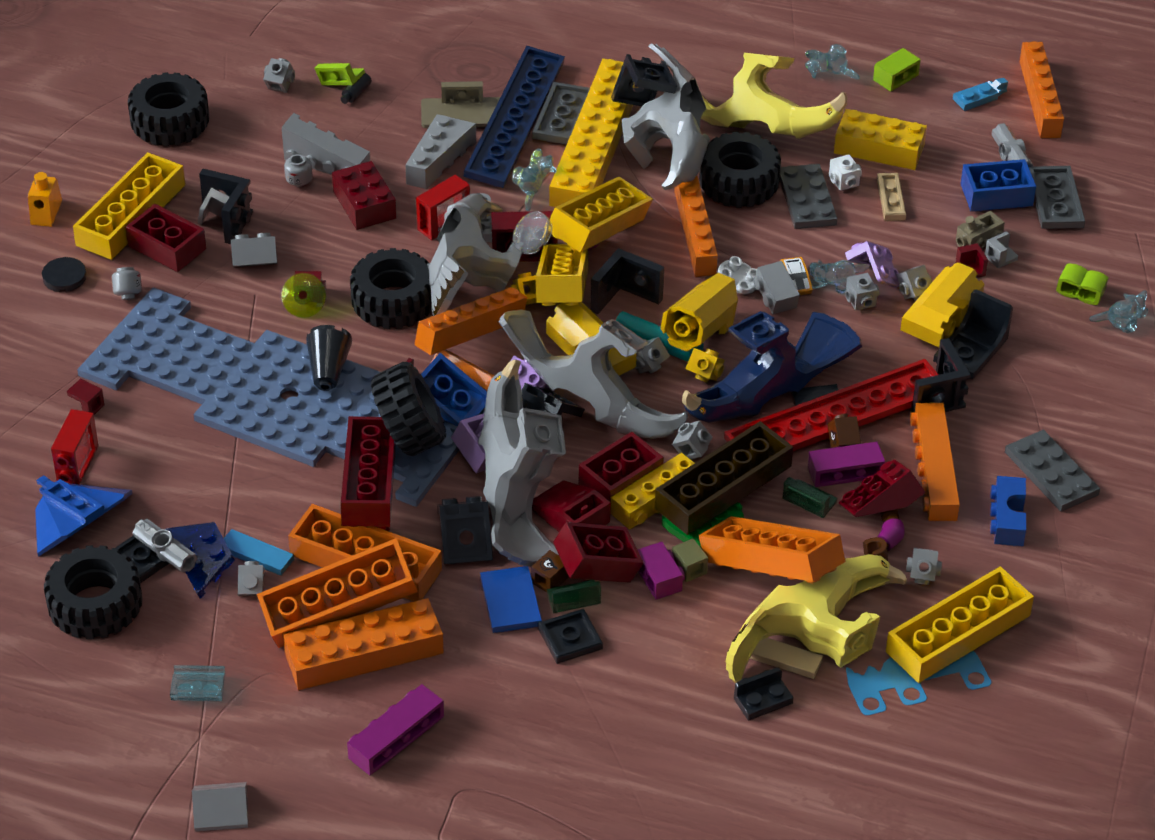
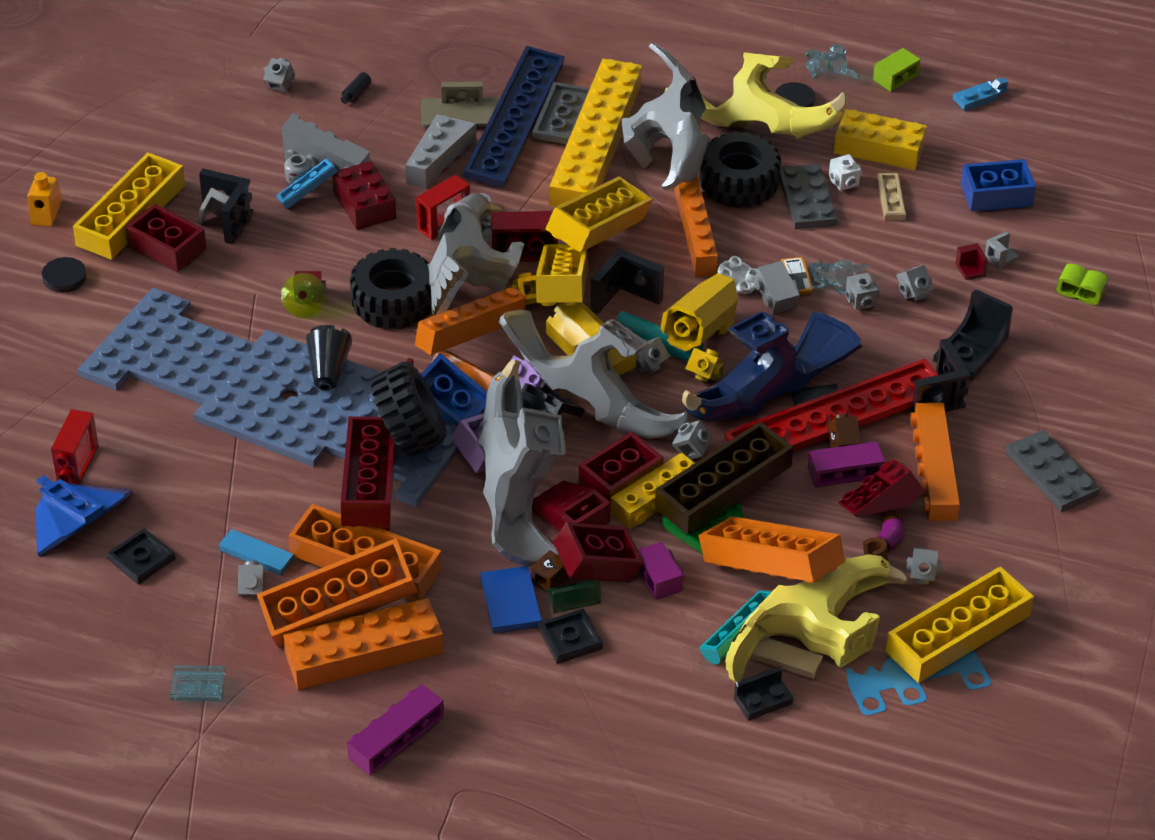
(88, 394): dark red panel -> none
(98, 614): black tyre -> none
(126, 283): light grey head -> none
(164, 545): light grey piece -> none
(168, 109): black tyre -> none
(211, 553): clear blue wing -> none
(220, 806): light grey slope -> none
(253, 251): light grey slope -> none
(306, 183): none -> dark azure tile
(338, 74): lime panel -> none
(464, 516): black bracket -> none
(532, 177): clear light blue animal -> none
(532, 232): clear tile -> none
(646, 76): black bracket -> none
(691, 559): olive panel -> none
(717, 646): none -> teal brick
(797, 93): none -> black tile
(808, 497): clear green panel -> none
(879, 258): lavender bracket -> none
(942, 304): yellow brick -> none
(979, 229): dark tan brick -> none
(1008, 497): blue arch -> none
(1009, 146): light grey piece -> none
(1041, 90): orange brick -> none
(1057, 197): dark grey plate -> none
(1125, 312): clear light blue animal -> none

